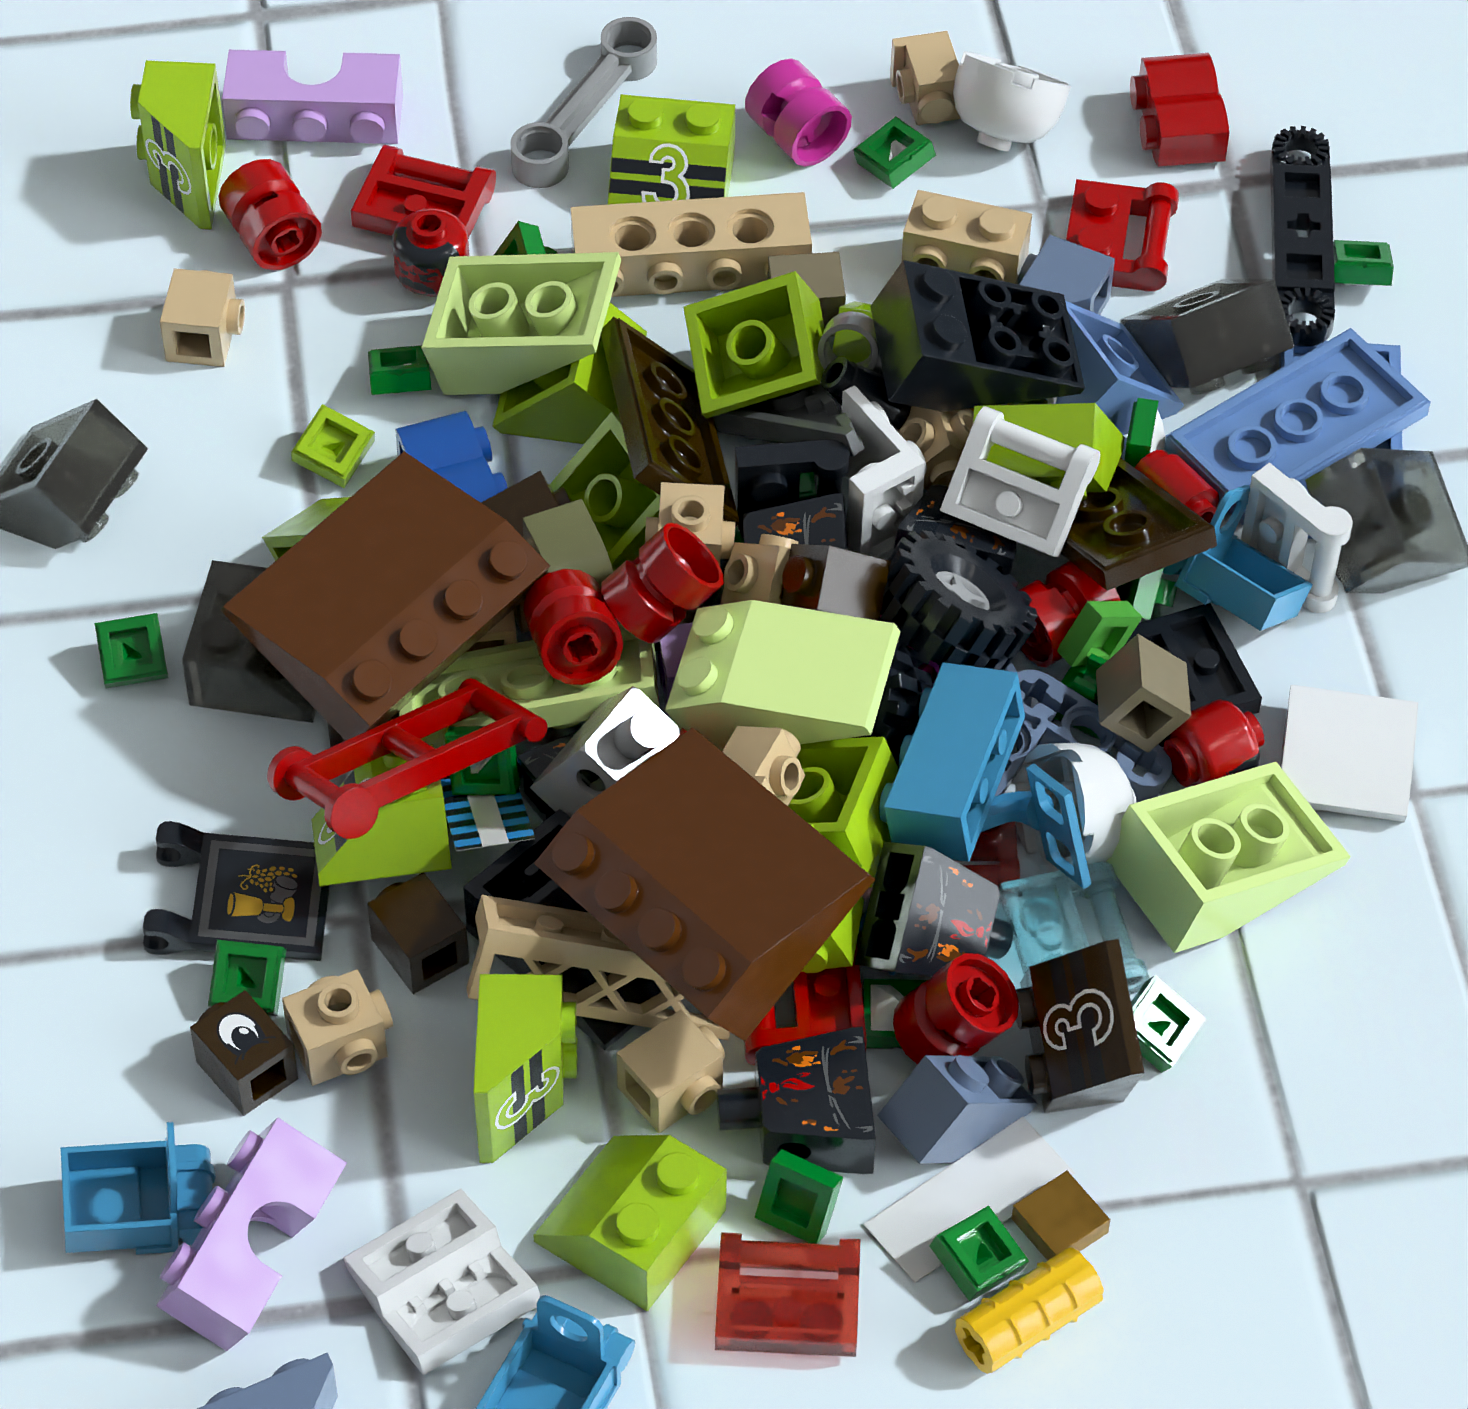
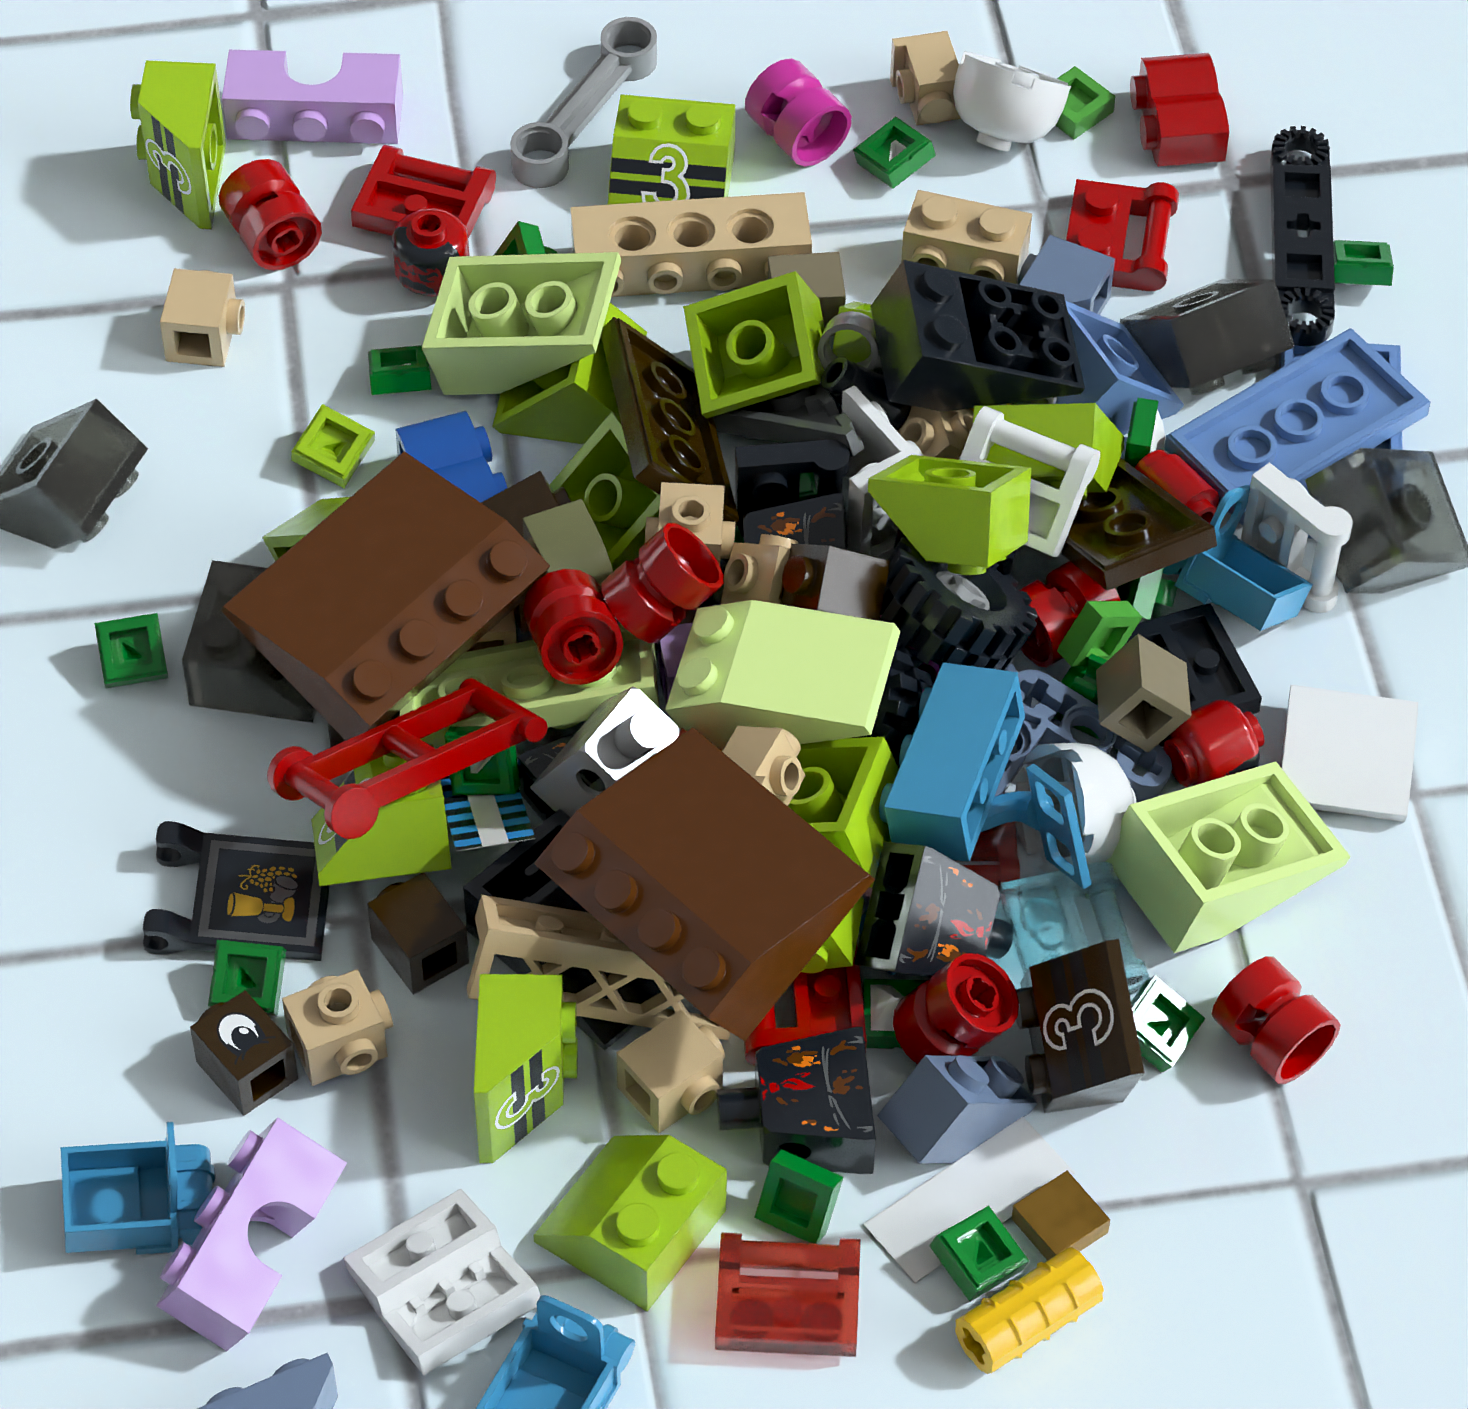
(957, 509): none -> lime slope
(1085, 105): none -> bright green tile
(1267, 1011): none -> red wheel

